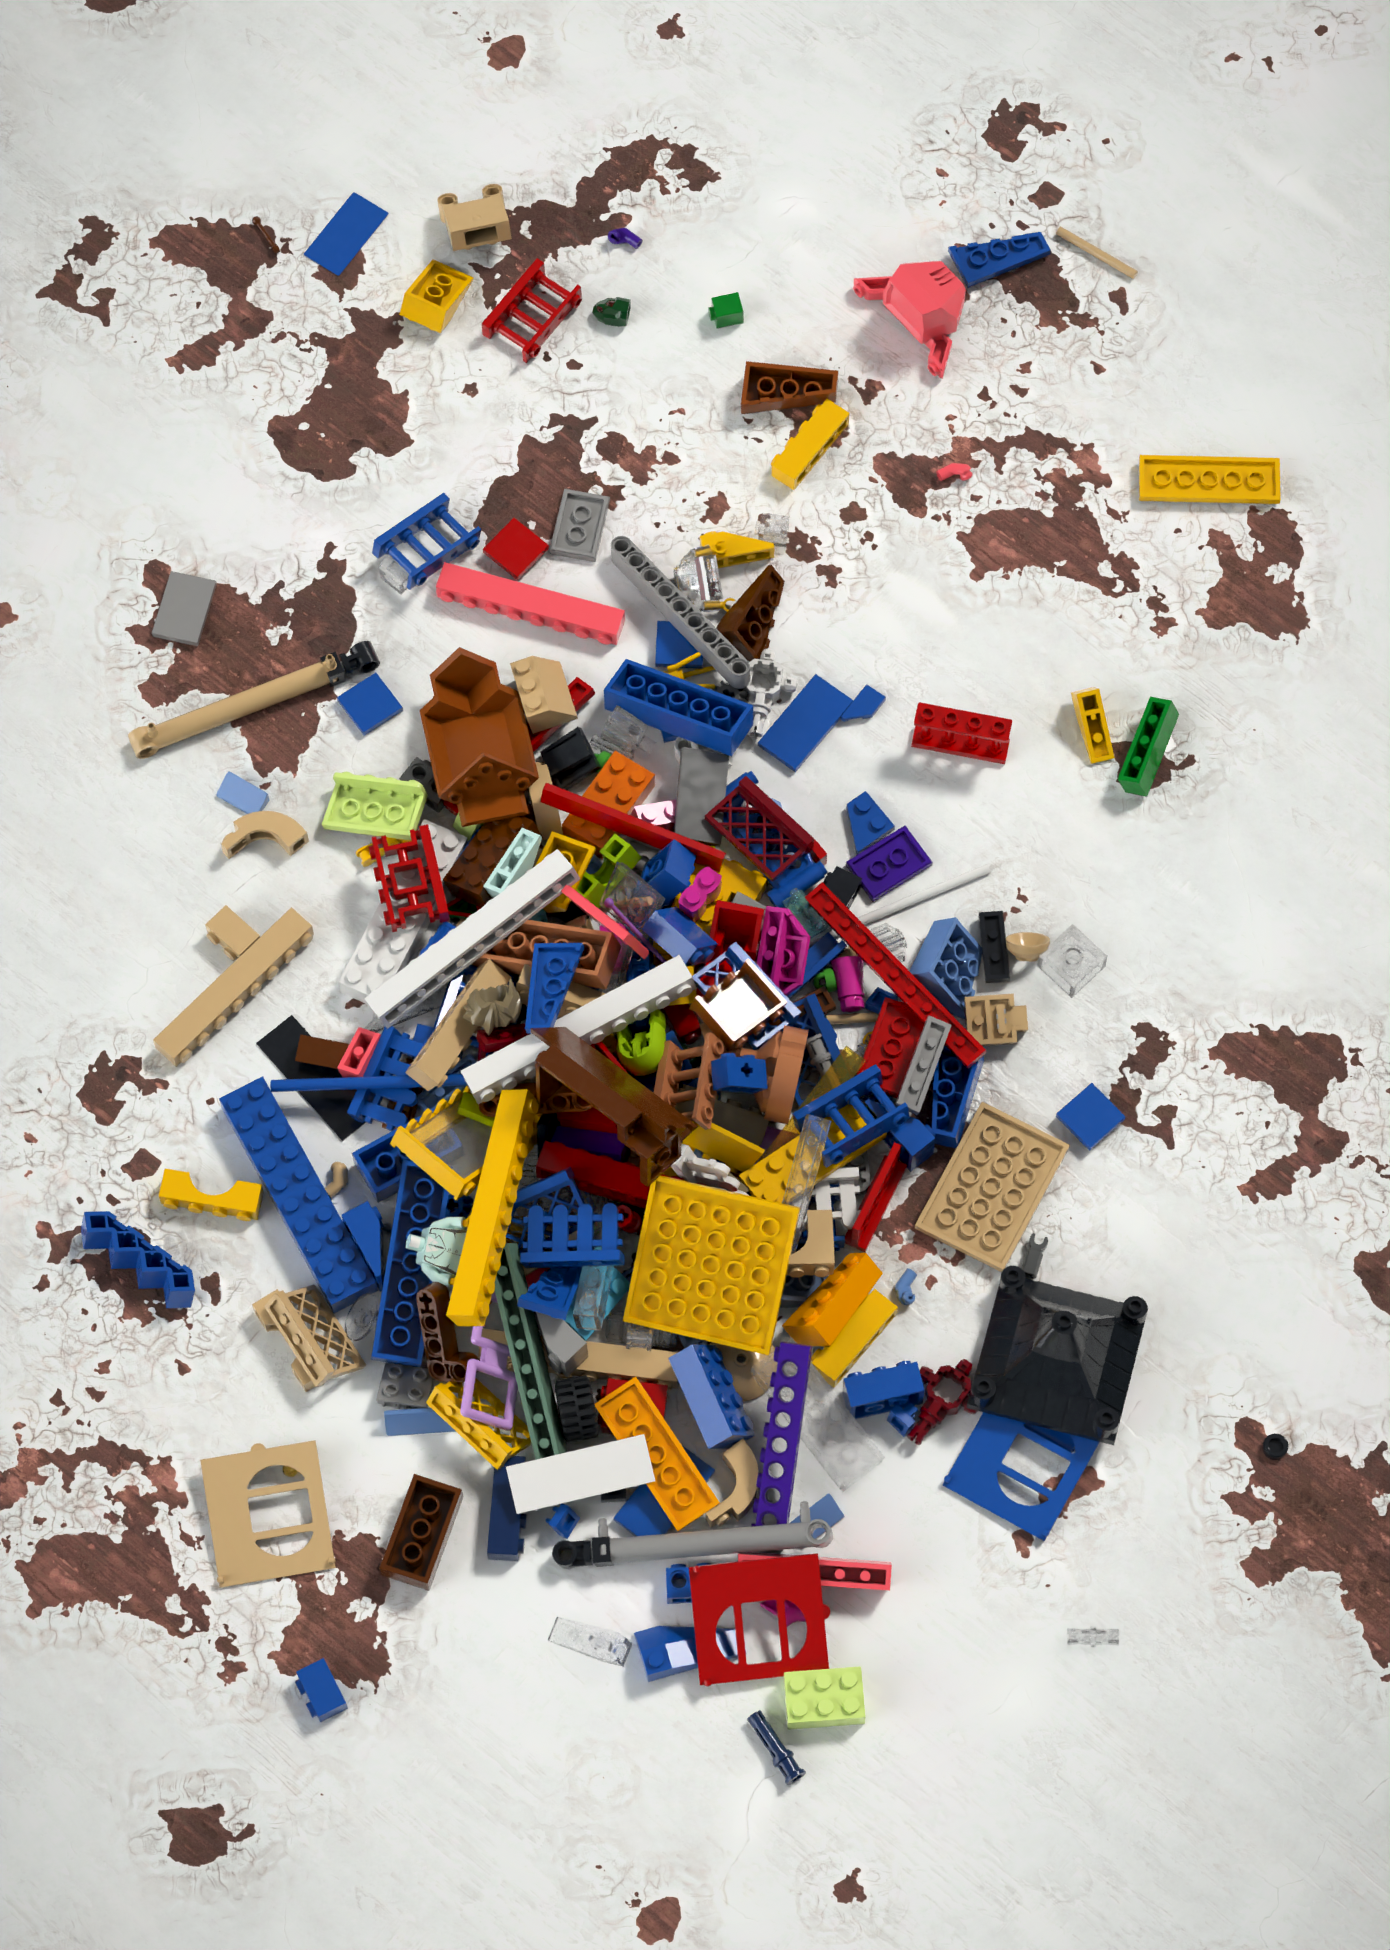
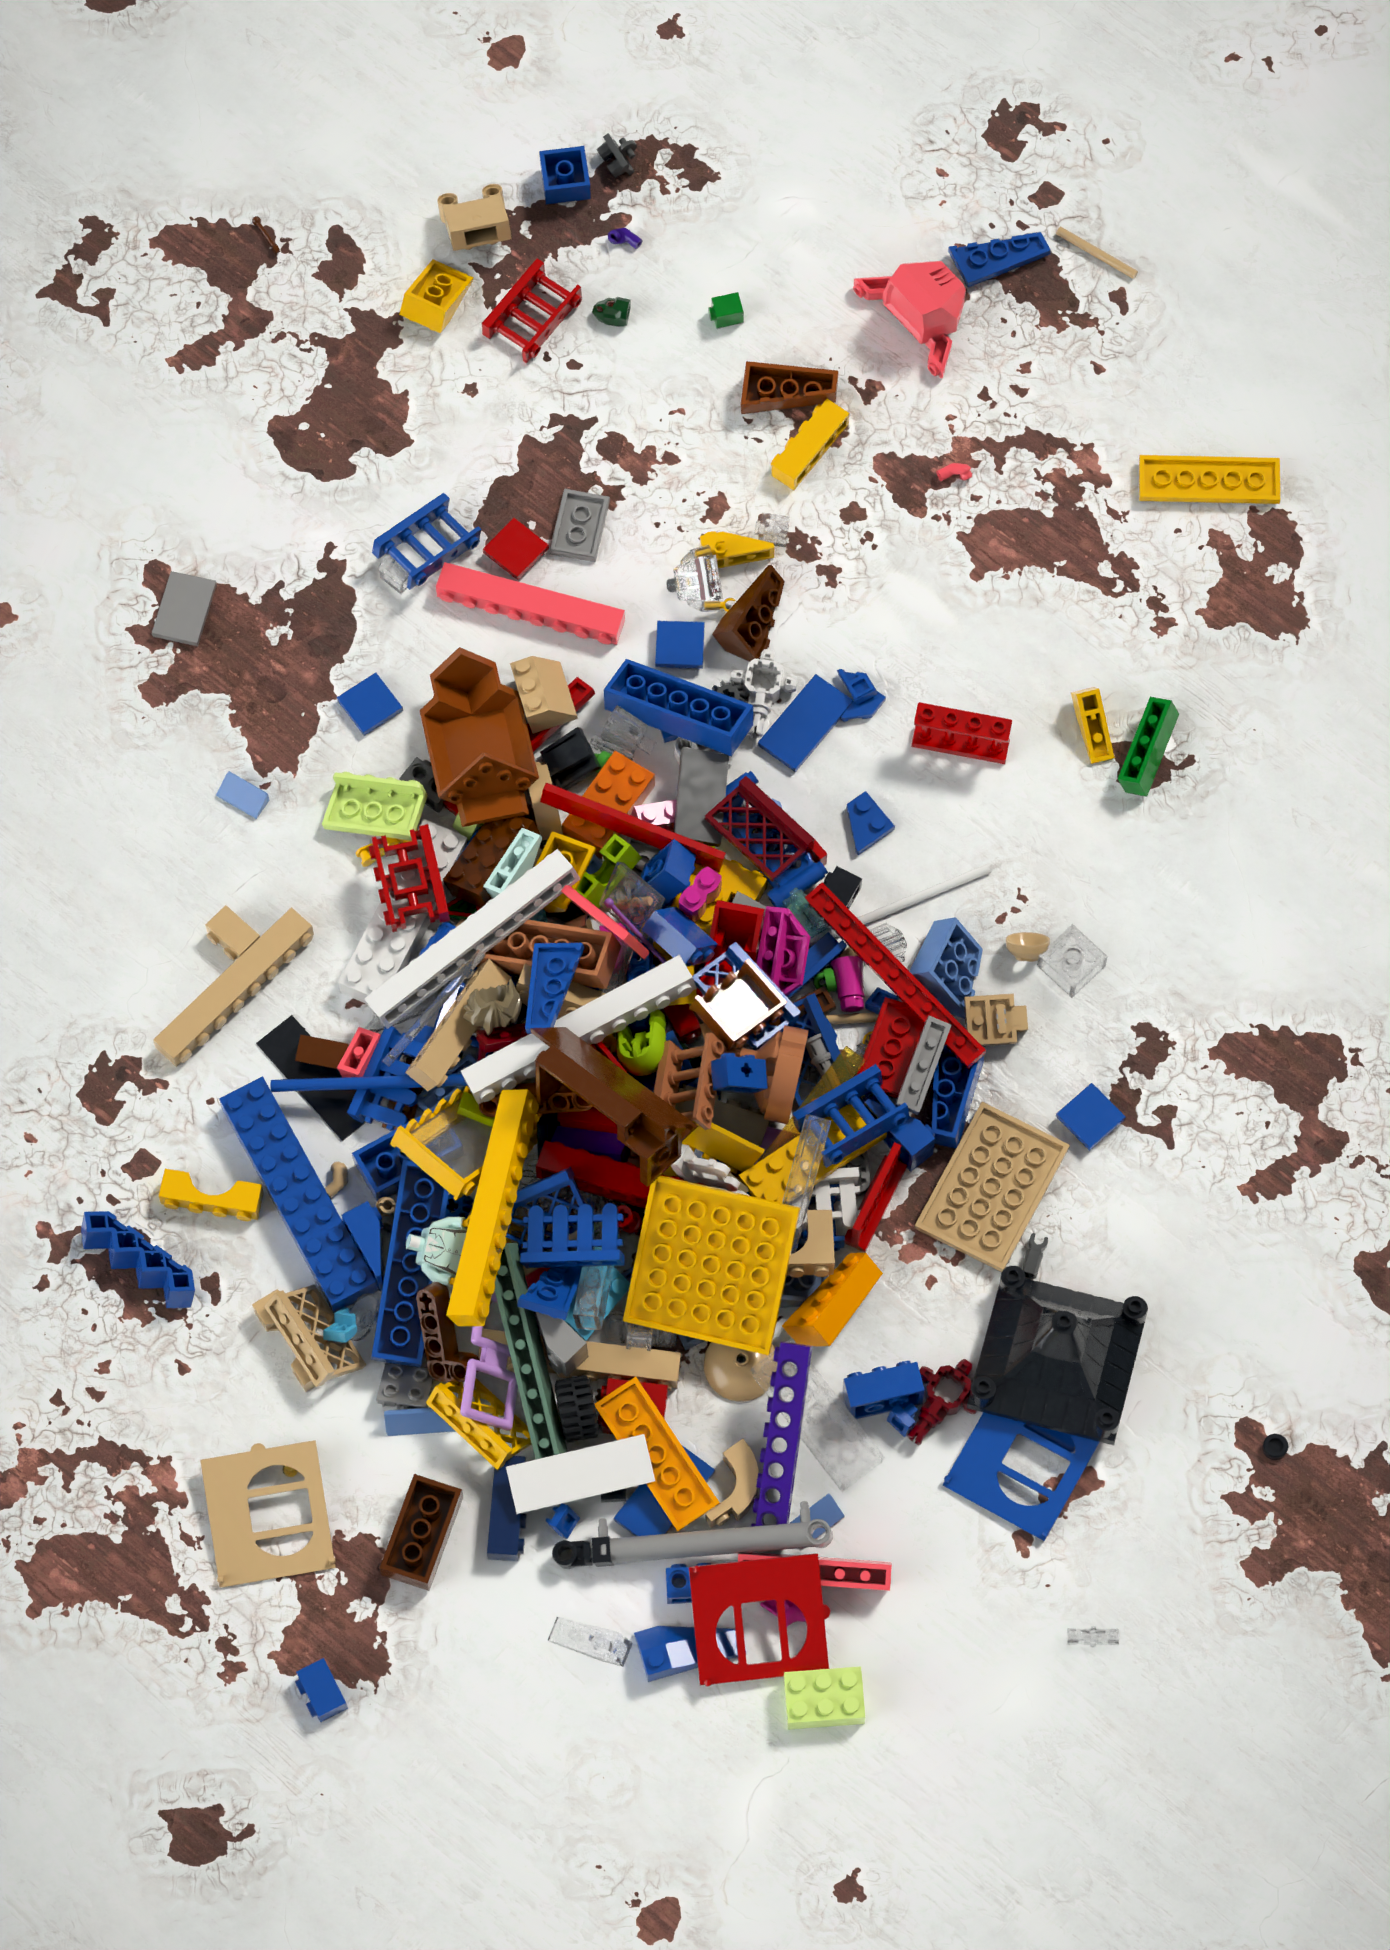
(150, 738): tan piece -> none
(265, 825): tan arch -> none
(343, 1328): none -> medium azure slope
(346, 233): blue sticker -> none
(386, 1206): none -> tan axle
(465, 971): none -> clear bar
(565, 175): none -> blue brick
(620, 164): none -> dark grey hips
(673, 670): yellow plant -> none
(689, 621): light grey beam -> none
(712, 1396): brick -> none
(781, 1756): dark blue pin -> none
(855, 1338): yellow brick -> none
(858, 685): none -> blue tile
(889, 863): dark purple tile -> none
(903, 1287): medium blue arm -> none
(994, 947): black plate -> none

